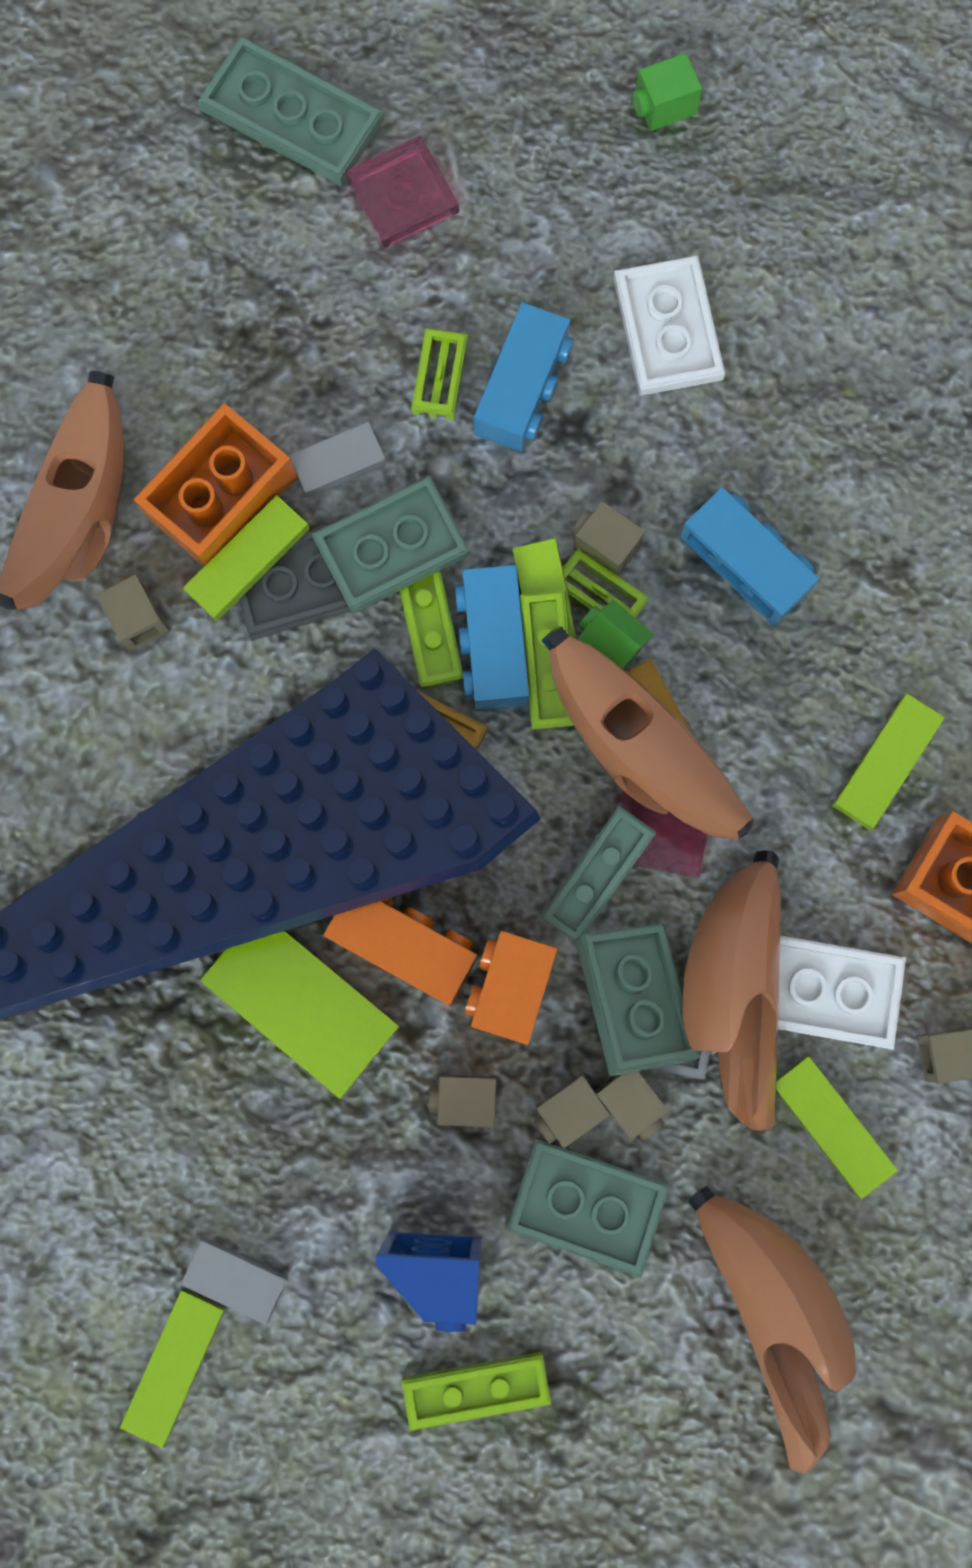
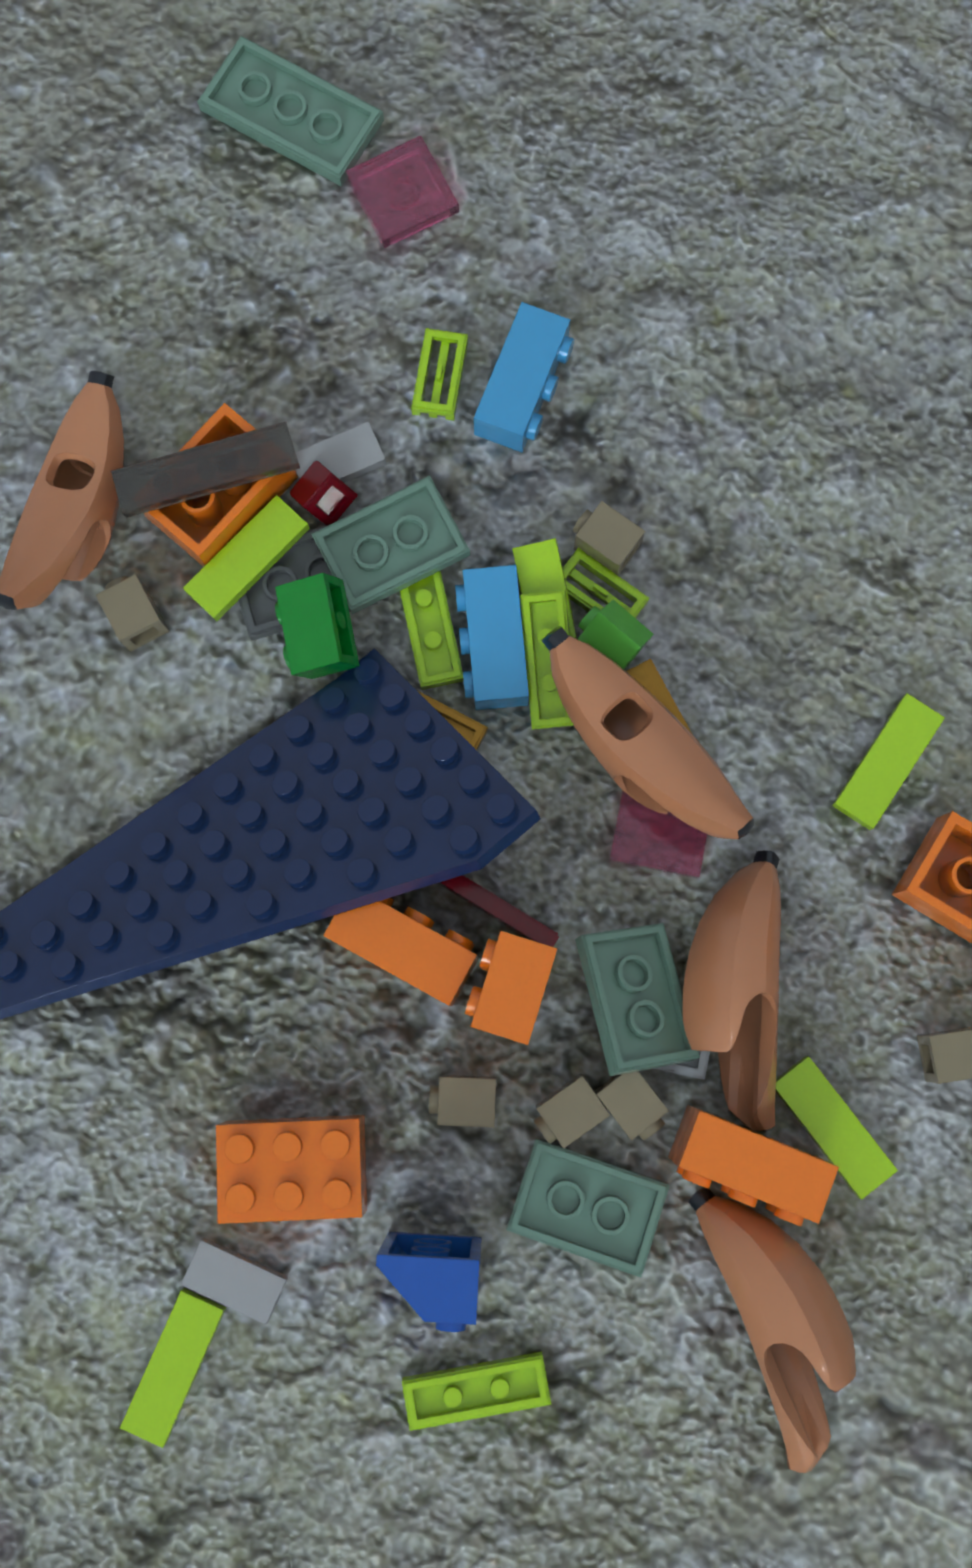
(205, 469): none -> clear smoke tile
(291, 1169): none -> orange brick
(302, 1008): lime tile -> none
(316, 626): none -> green brick
(323, 493): none -> dark red slope
(500, 910): none -> dark red tile
(598, 874): sand green tile -> none
(667, 92): bright green brick -> none
(668, 325): white tile -> none
(749, 555): dark azure brick -> none
(752, 1167): none -> orange brick
(839, 992): white tile -> none

